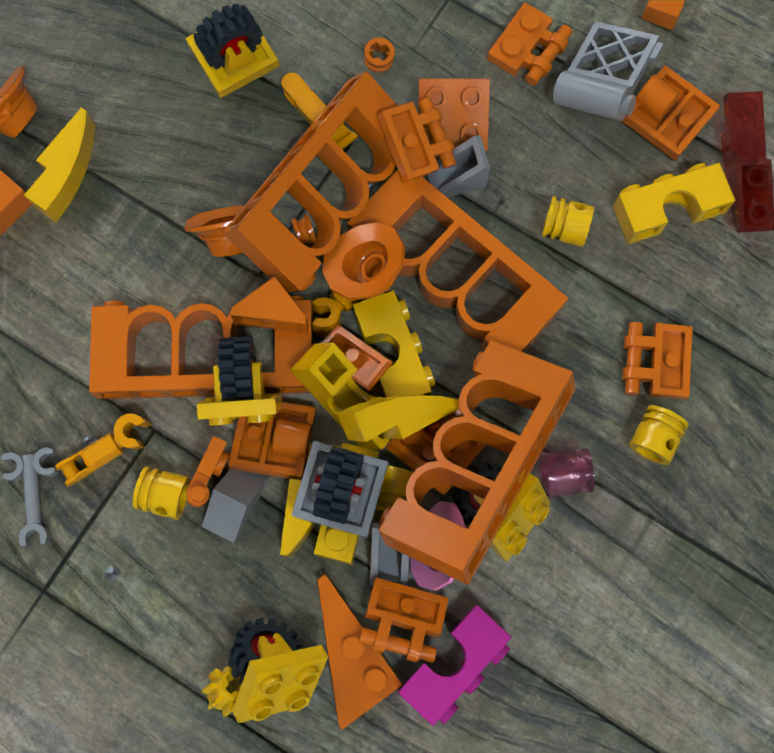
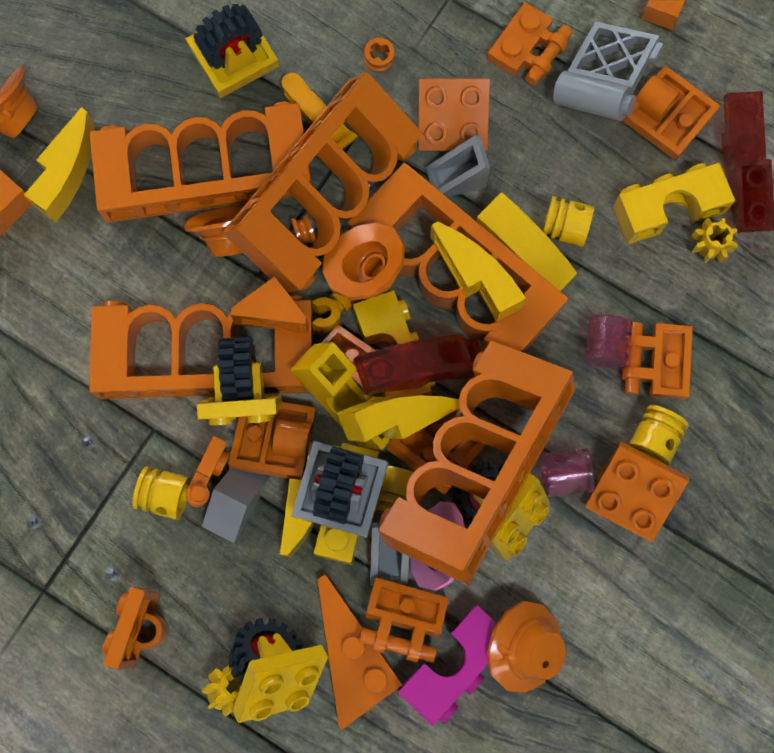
(28, 468): light grey bar -> none
(103, 449): light orange piece -> none
(116, 152): none -> orange fence
(125, 643): none -> orange plate
(410, 143): orange plate -> none
(417, 363): none -> clear red slope
(477, 271): none -> yellow slope
(525, 647): none -> orange hat
(526, 240): none -> yellow slope
(608, 341): none -> clear pink piece
(636, 491): none -> orange plate
(714, 240): none -> yellow gear

